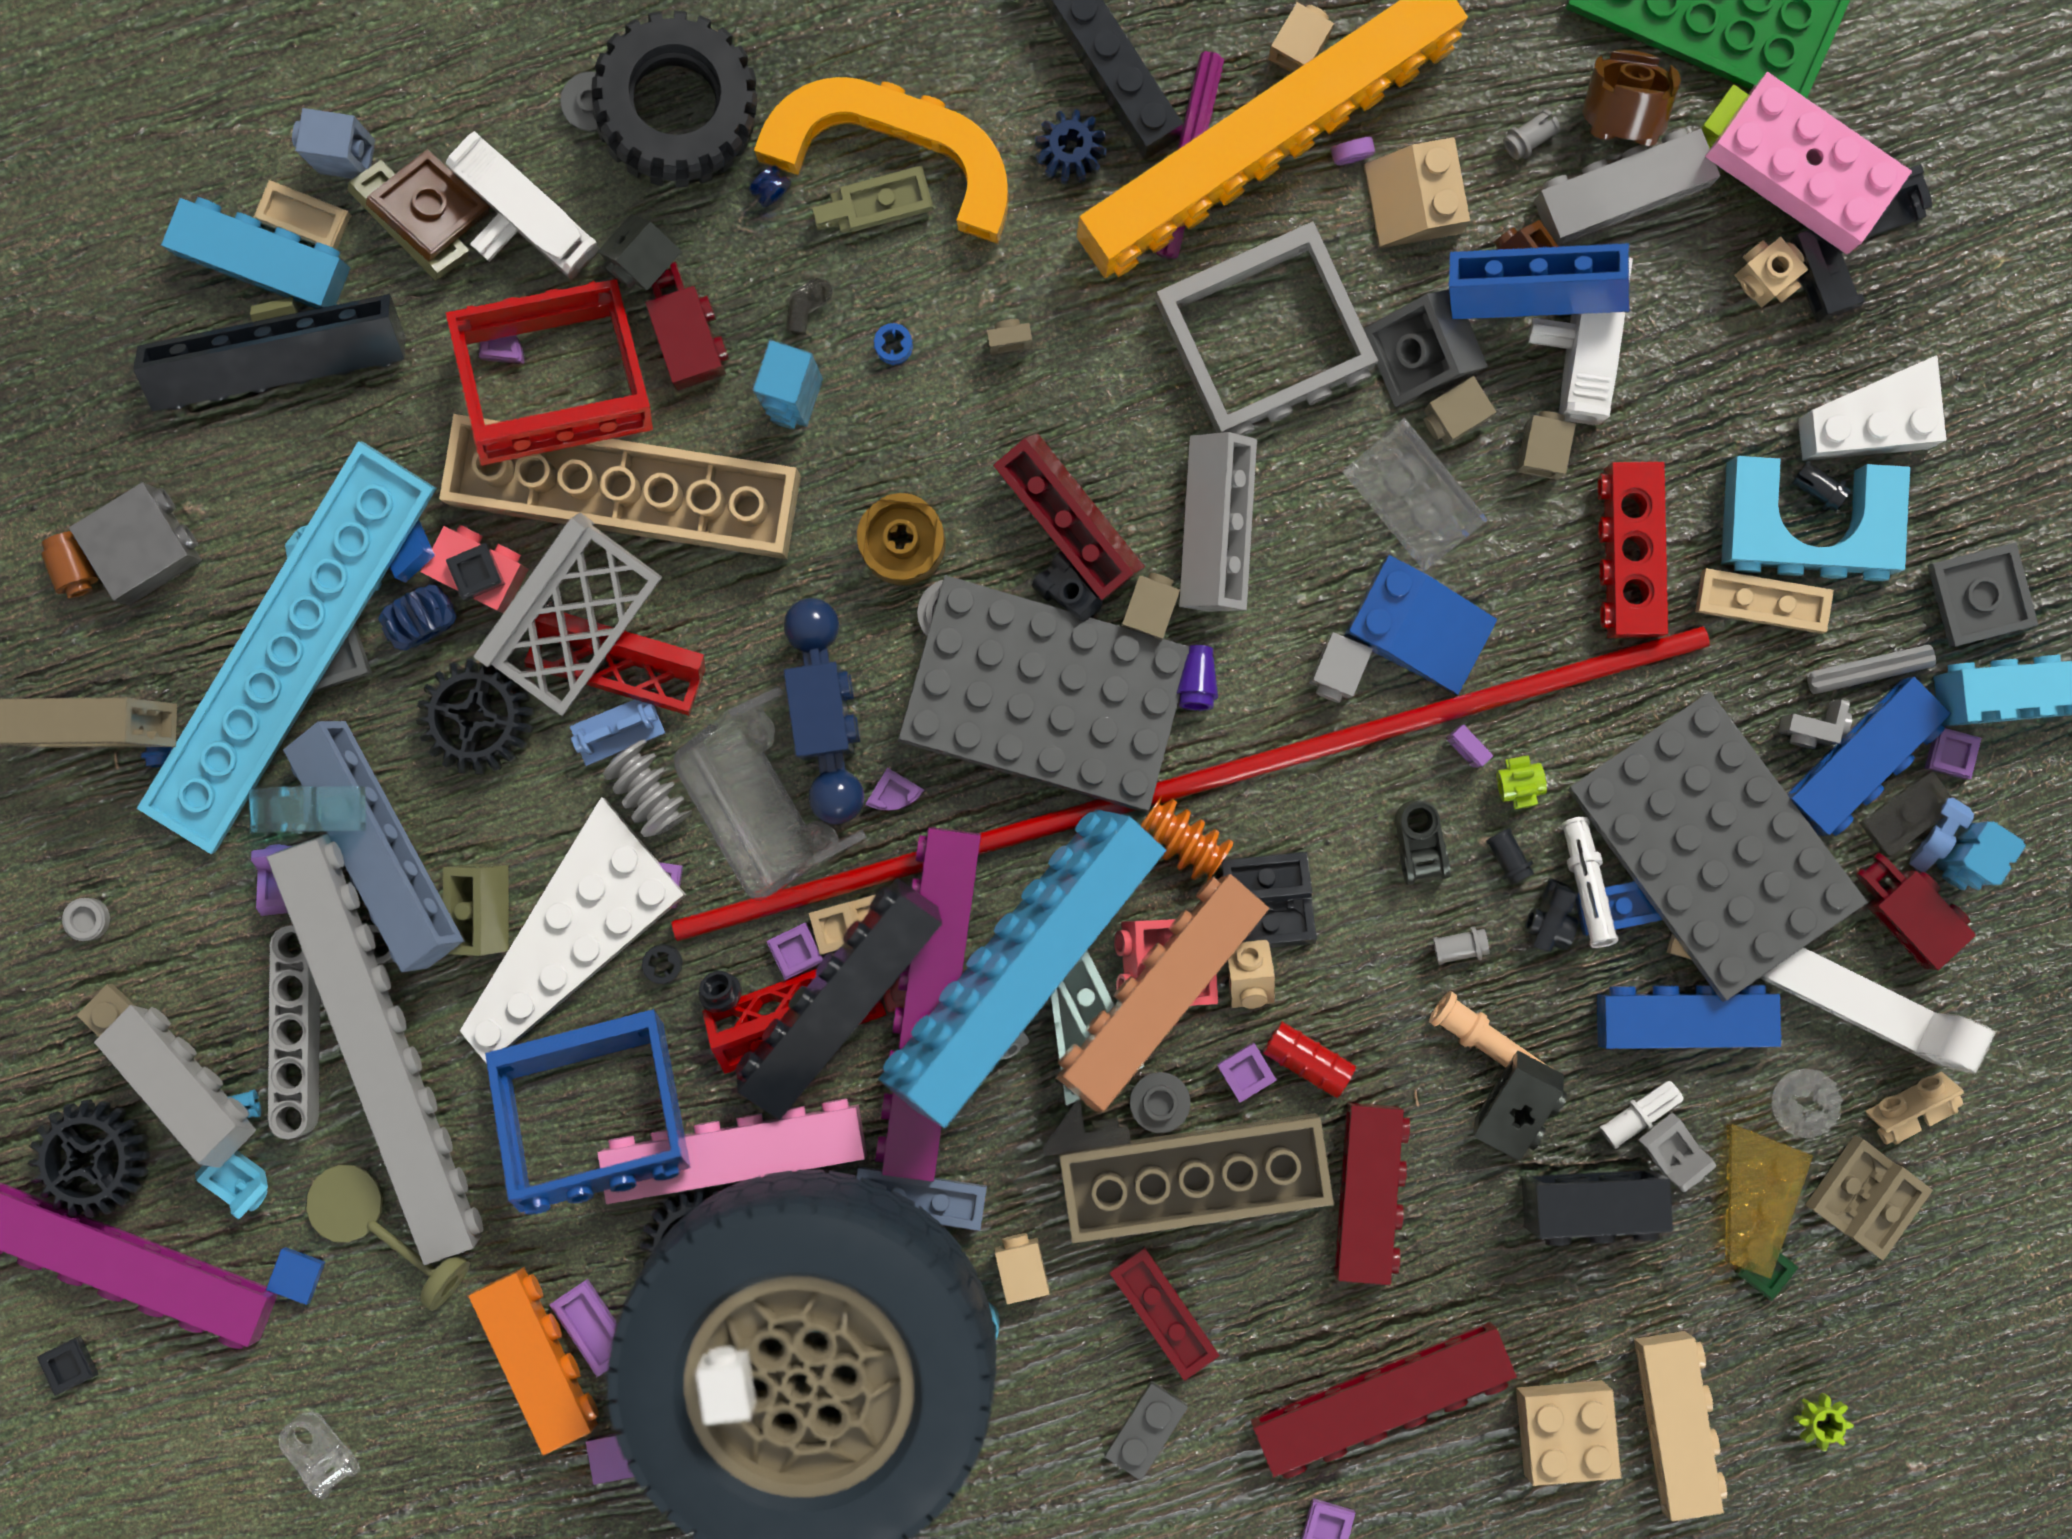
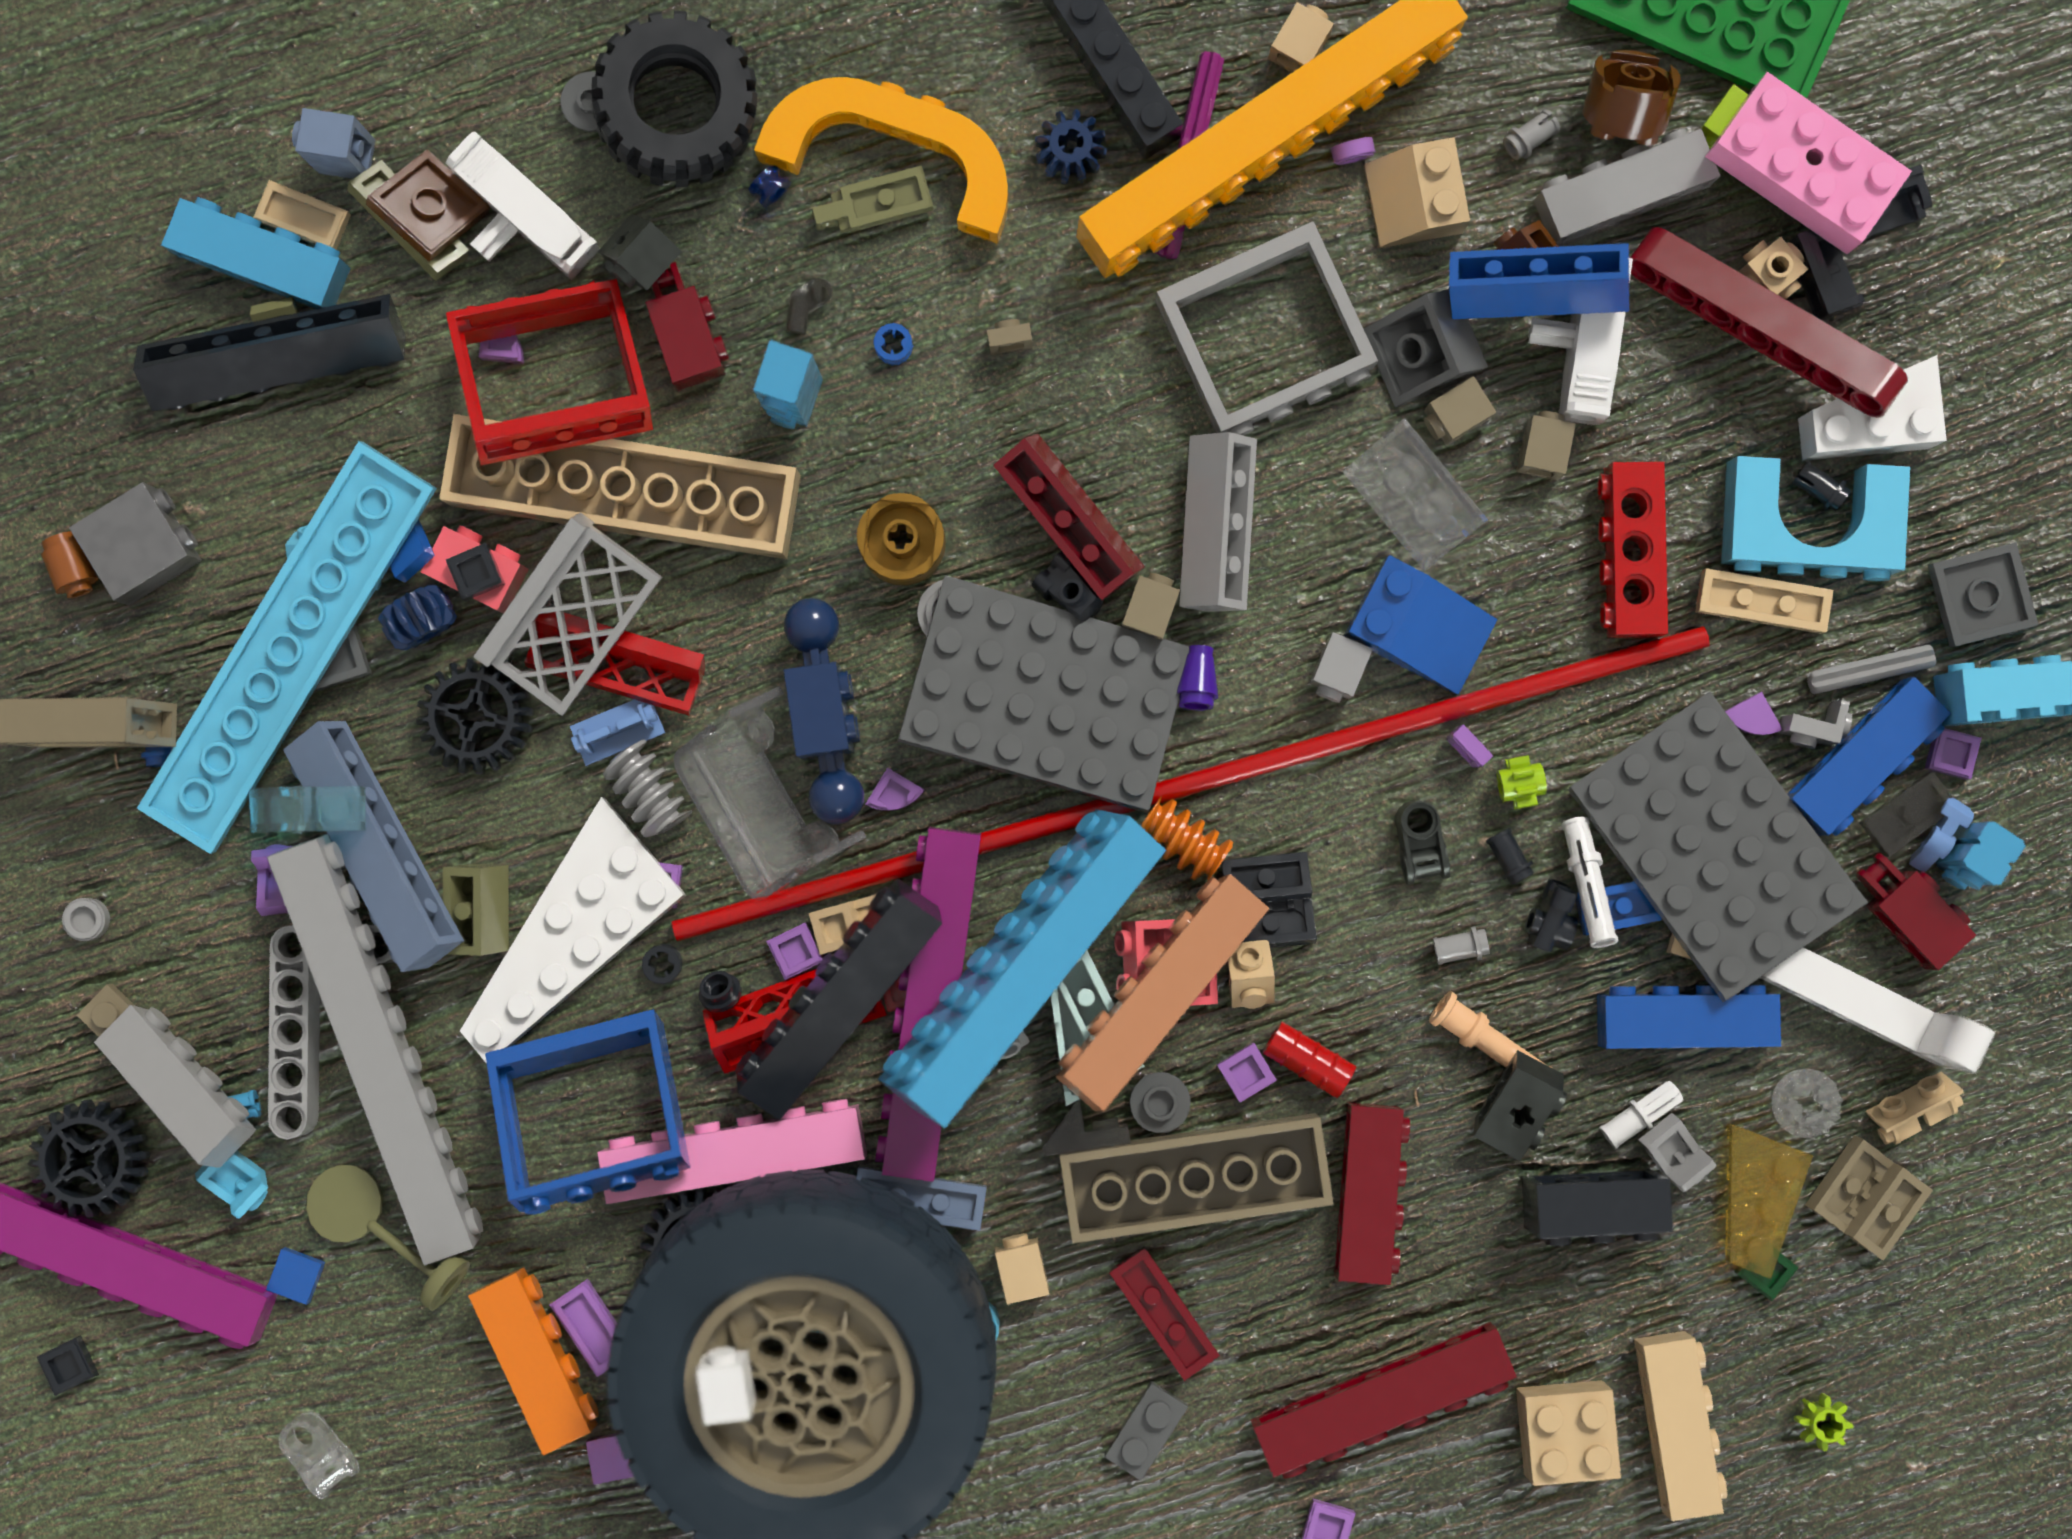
(1754, 716): none -> medium lavender tile
(1768, 323): none -> dark red beam

